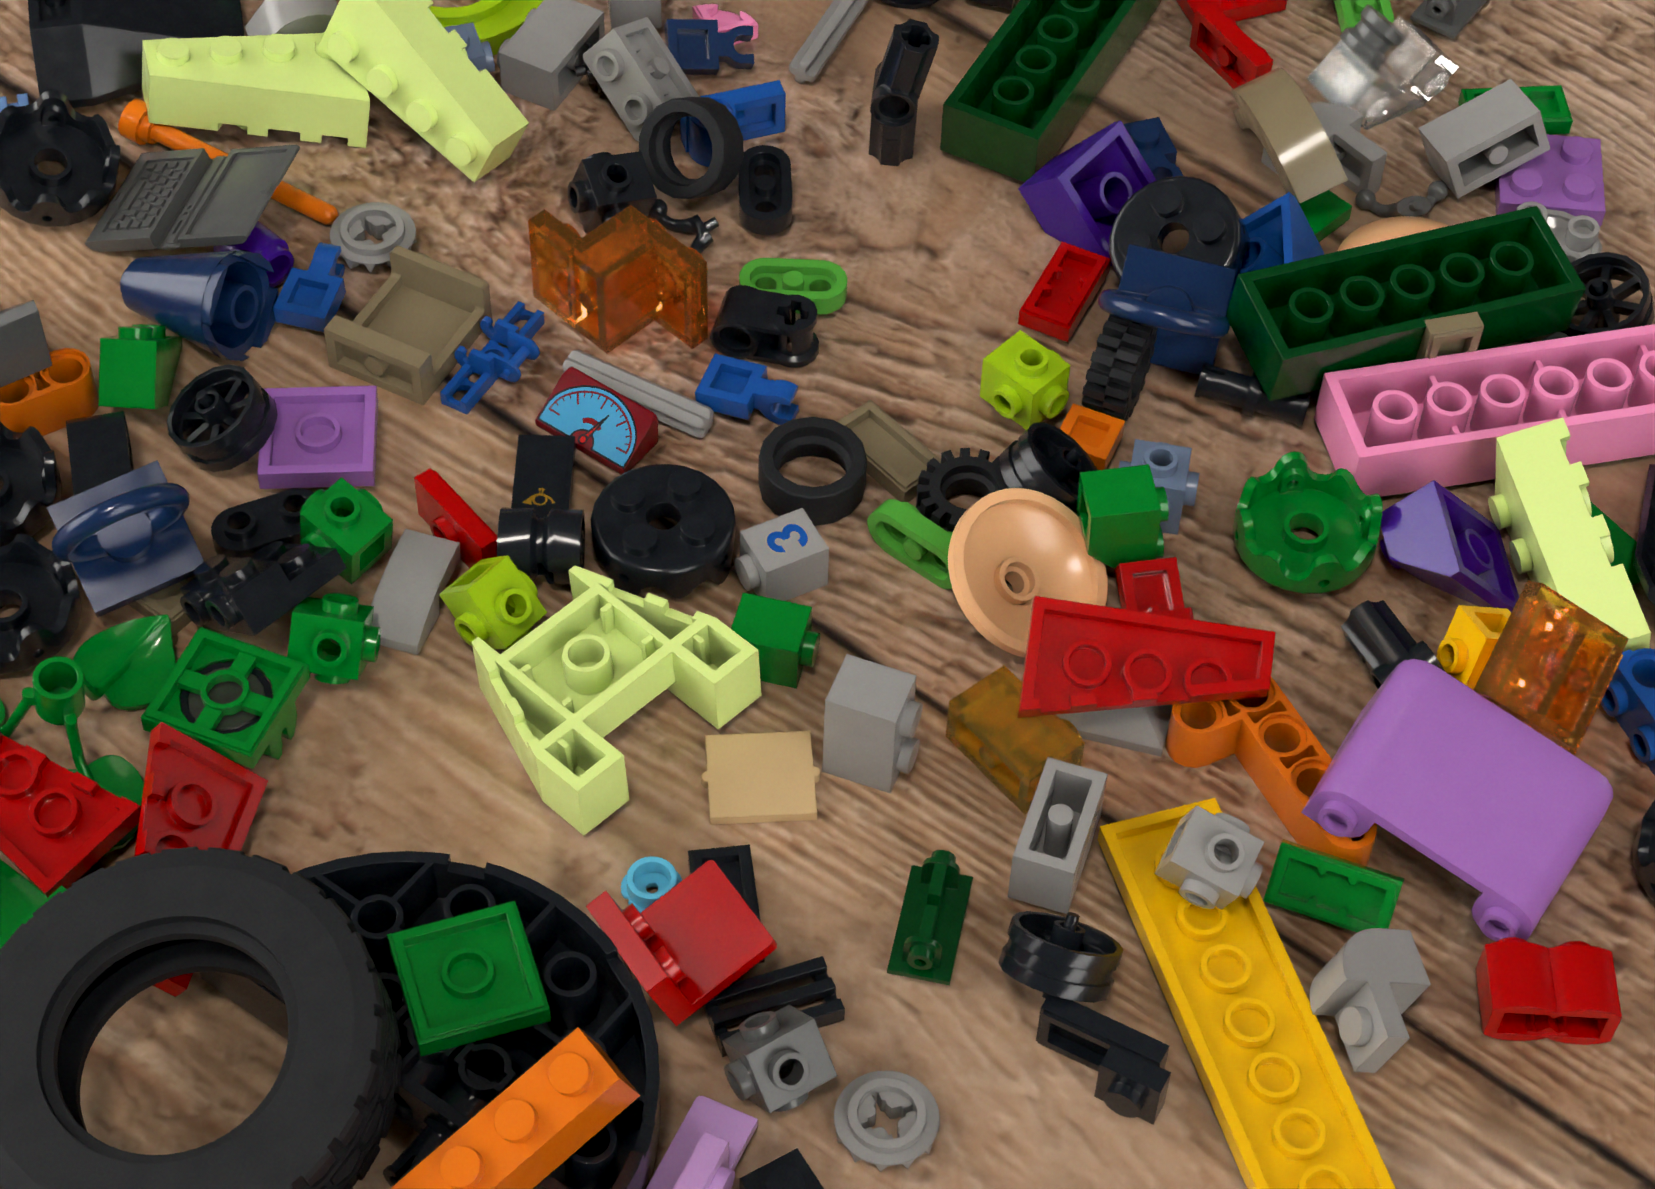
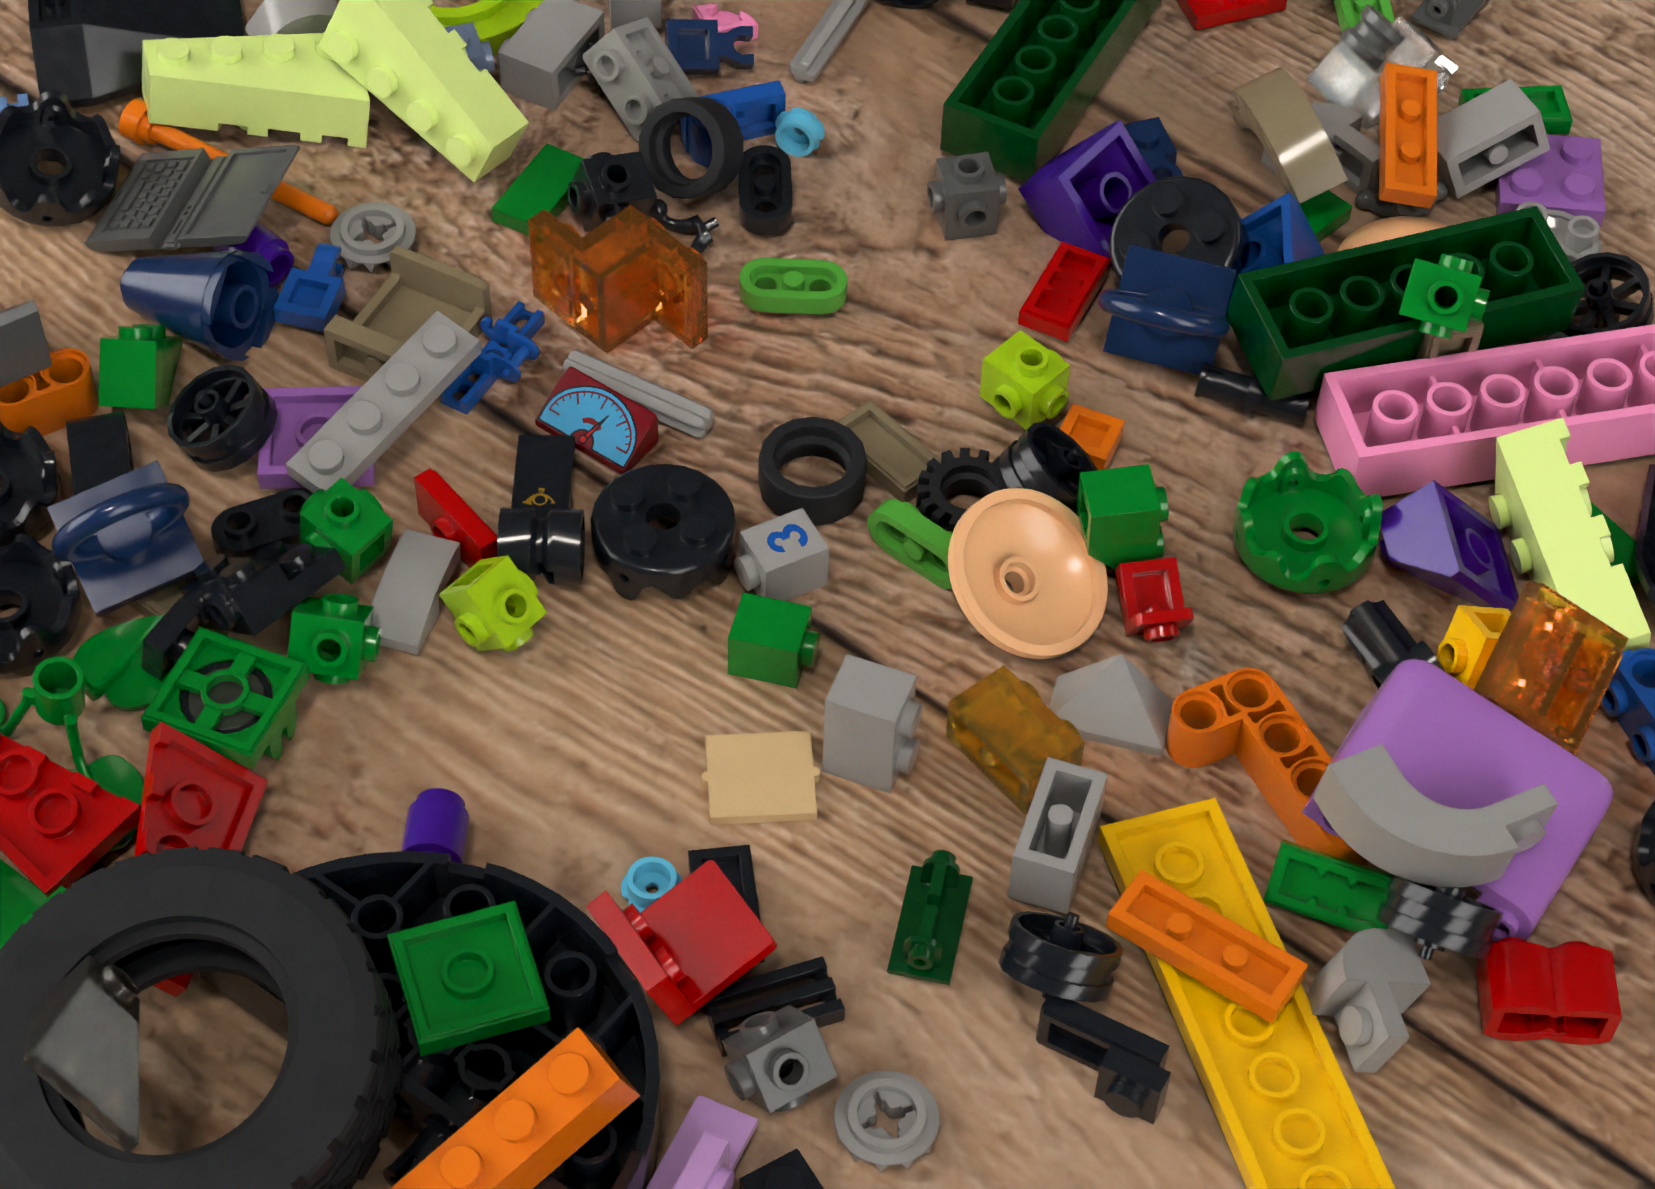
(88, 1046): none -> clear smoke slope
(169, 638): none -> black plate
(385, 405): none -> light grey plate
(437, 824): none -> dark purple brick
(537, 188): none -> green tile
(596, 669): yellowish green wedge -> none
(740, 386): blue plate -> none
(761, 325): black piece -> none
(798, 132): none -> medium azure plate
(898, 89): black piece -> none
(966, 195): none -> dark grey brick
(1119, 367): black tyre -> none
(1124, 659): red wing -> none
(1171, 470): sand blue brick -> none
(1207, 946): none -> orange plate
(1211, 859): light grey brick -> none
(1227, 47): red plate -> none
(1408, 135): none -> orange plate
(1420, 299): none -> green brick
(1421, 839): none -> light grey arch
(1439, 918): none -> black wheel

